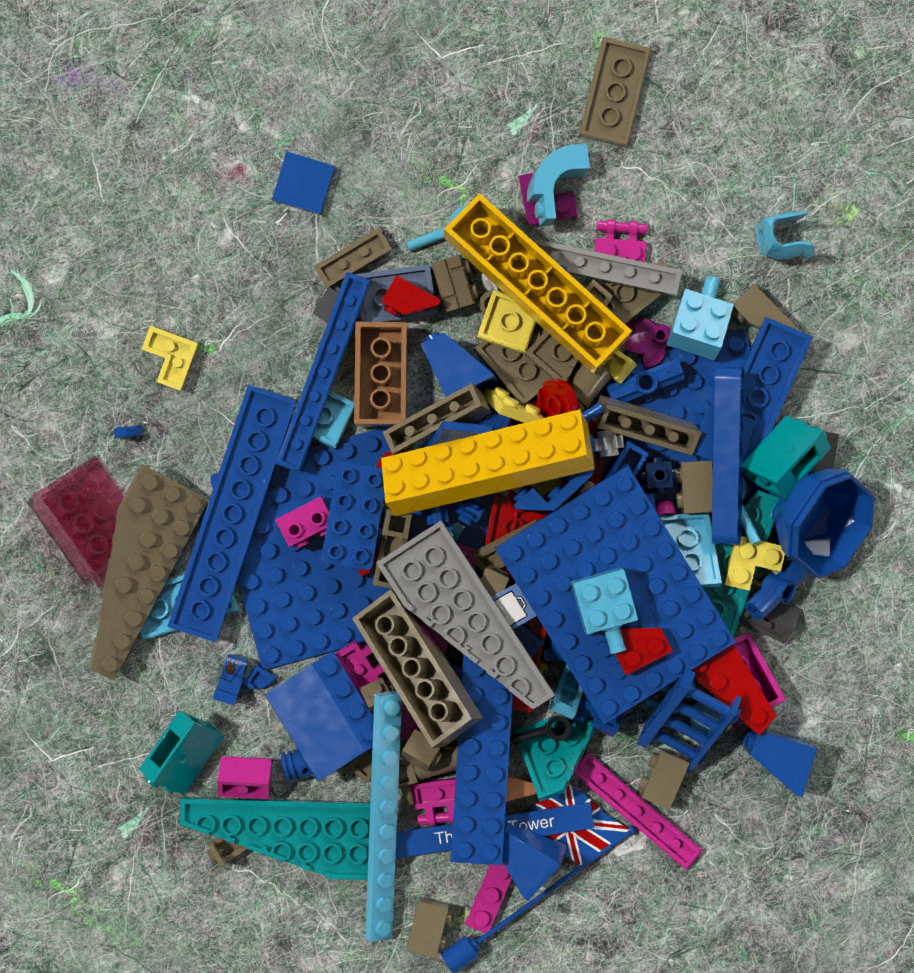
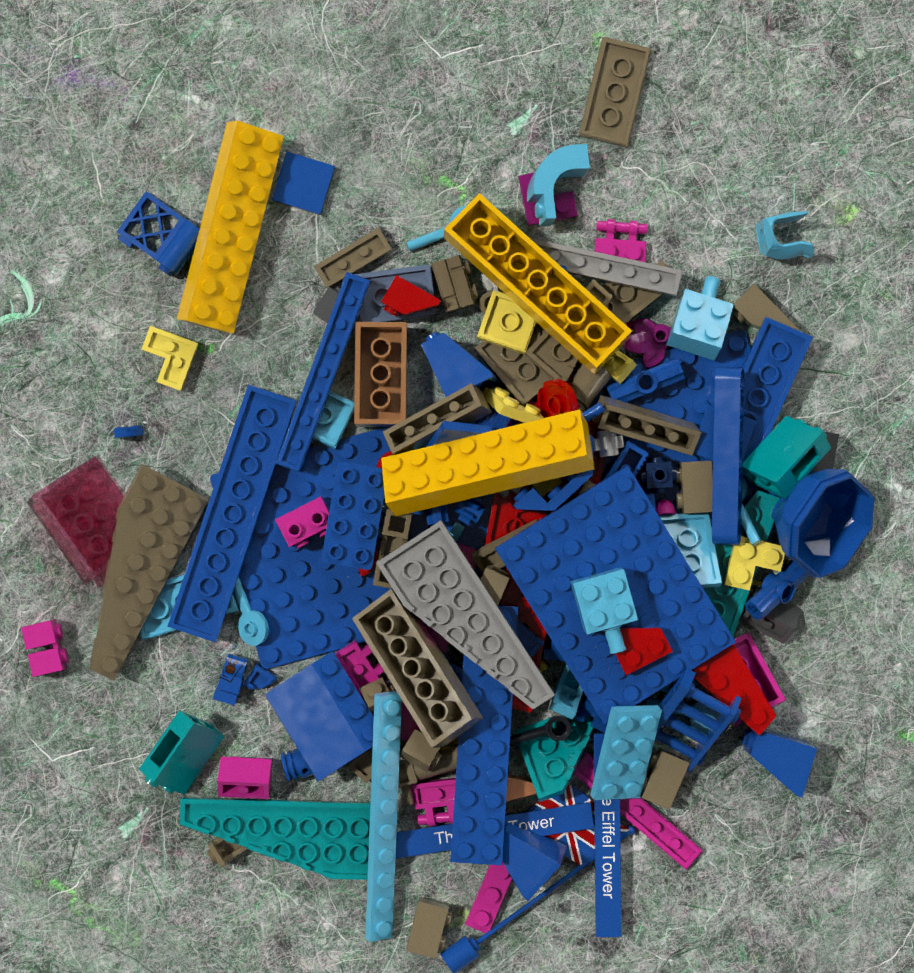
(50, 659): none -> dark pink piece
(178, 245): none -> blue piece
(230, 227): none -> yellow brick
(251, 624): none -> medium azure piece
(514, 606): sticker -> none
(606, 859): none -> blue tile
(625, 752): none -> medium azure plate

